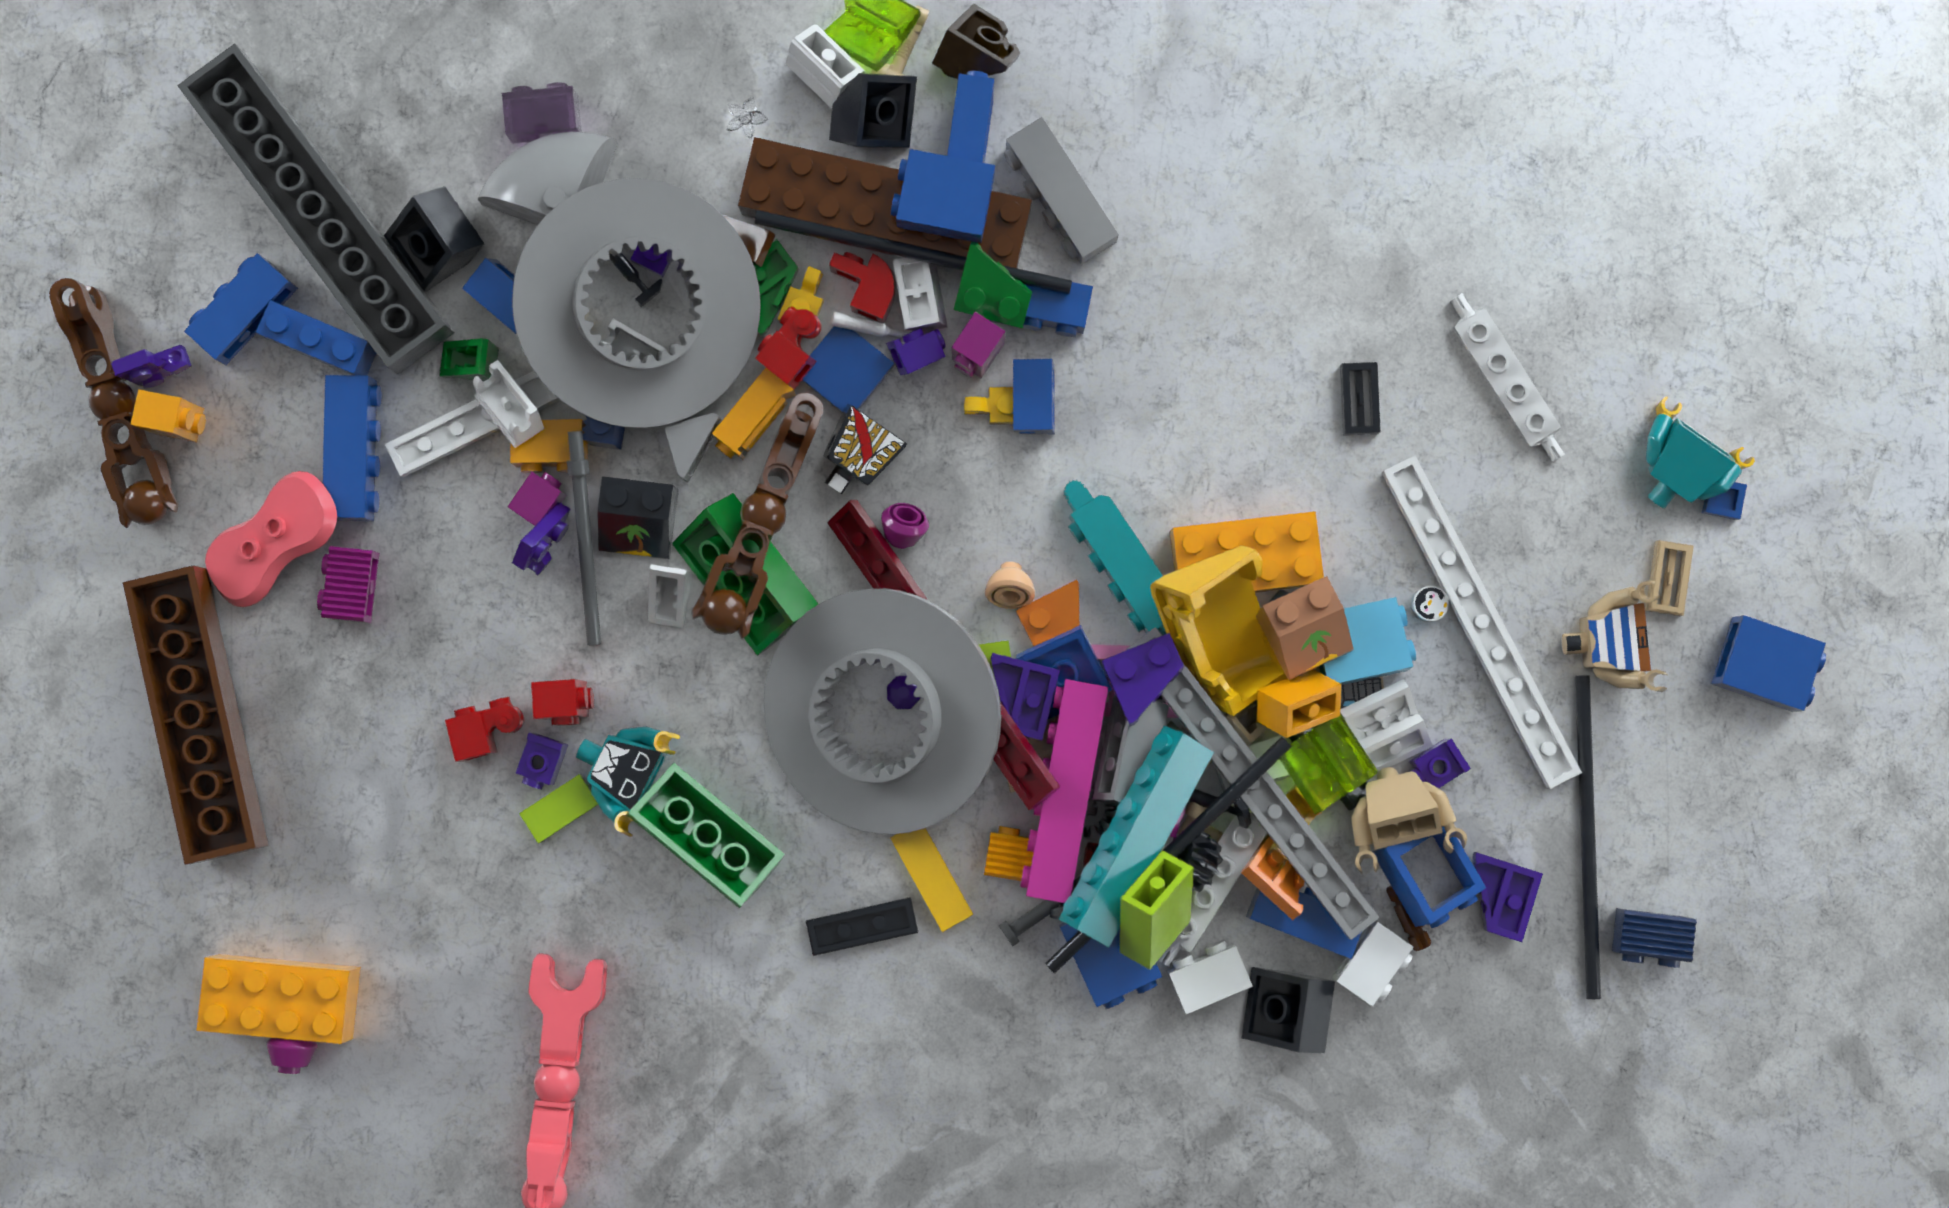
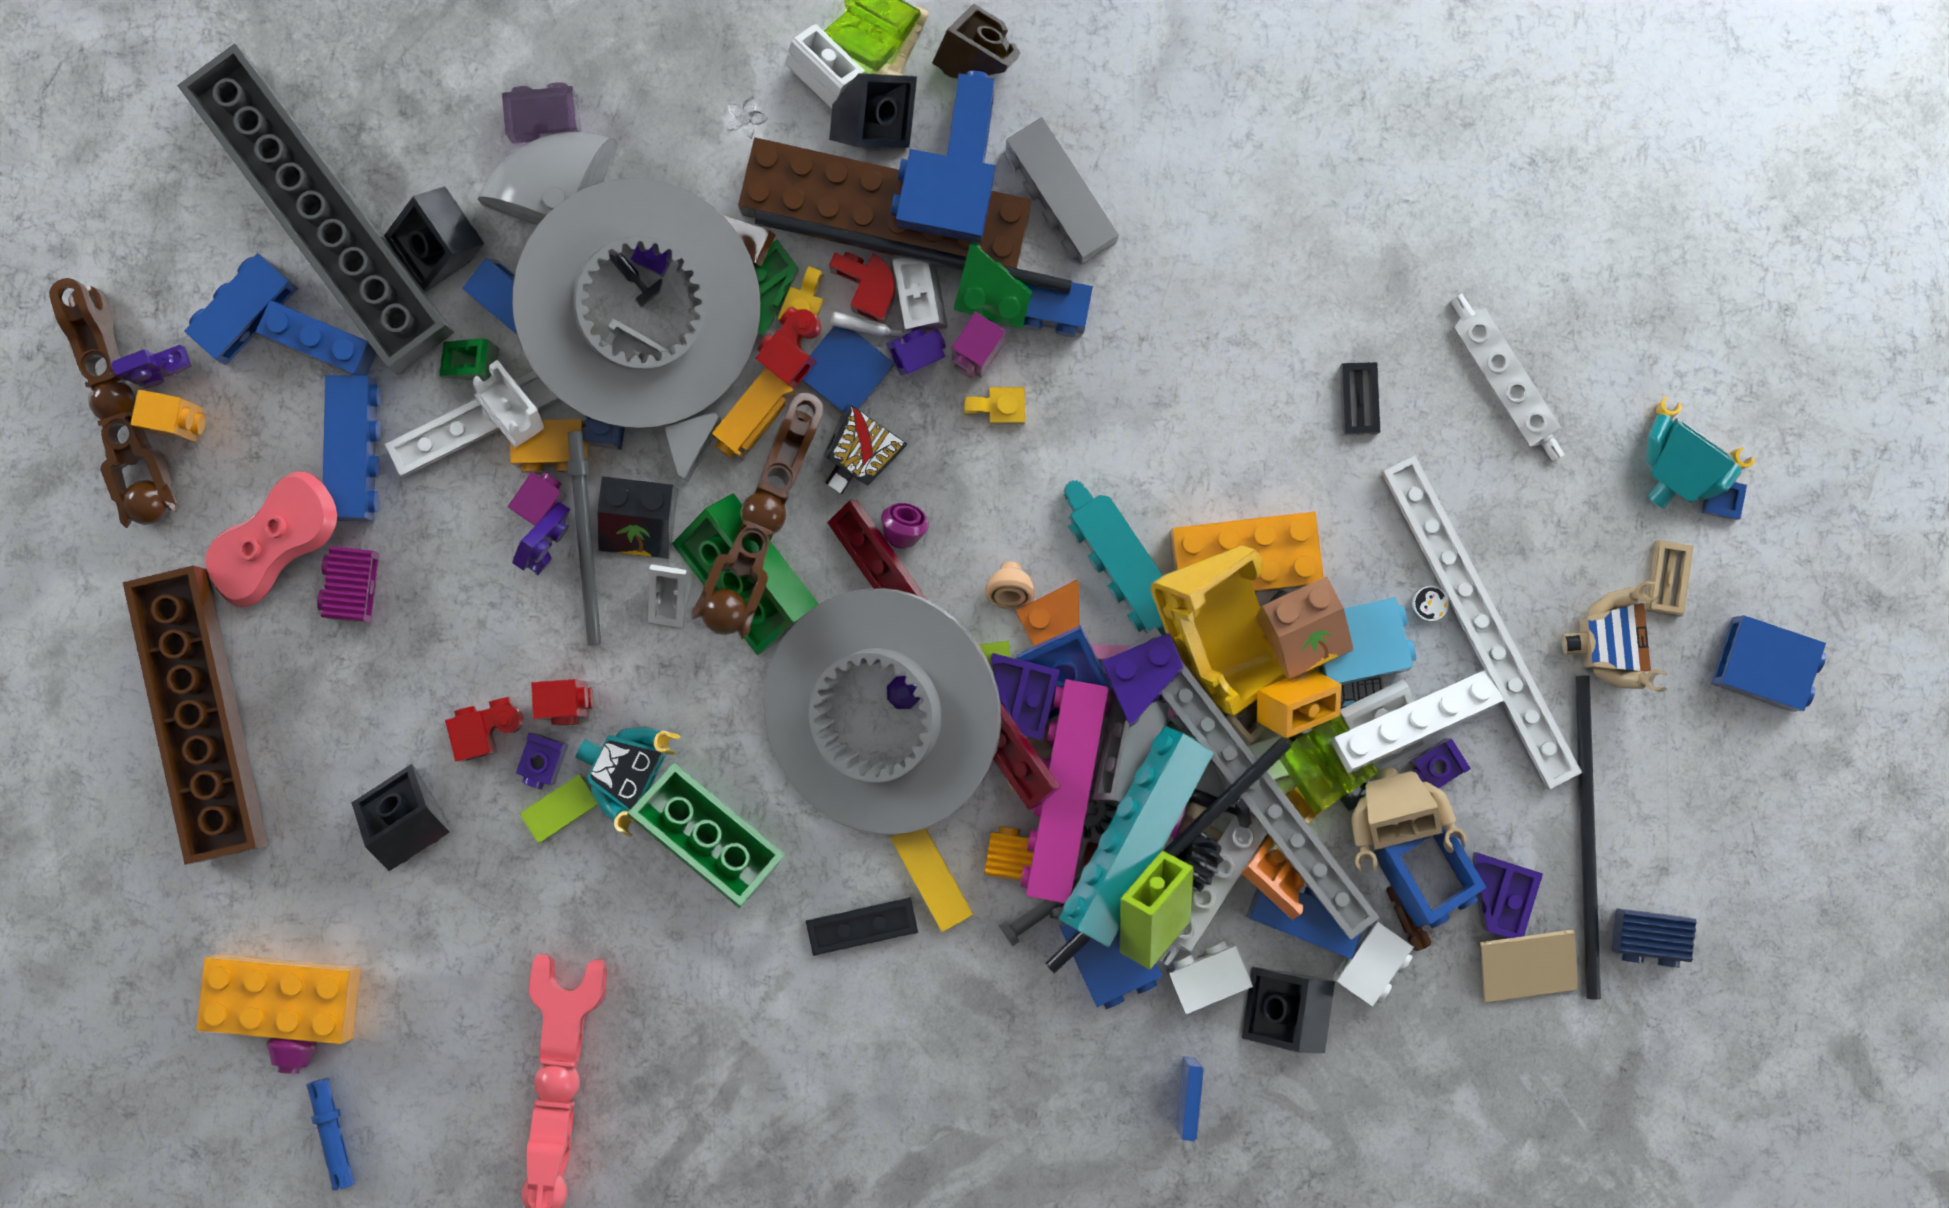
(330, 1133): none -> blue pin
(399, 818): none -> black slope
(1034, 396): blue hinge -> none
(1189, 1098): none -> blue tile
(1416, 721): none -> white plate
(1528, 965): none -> tan piece

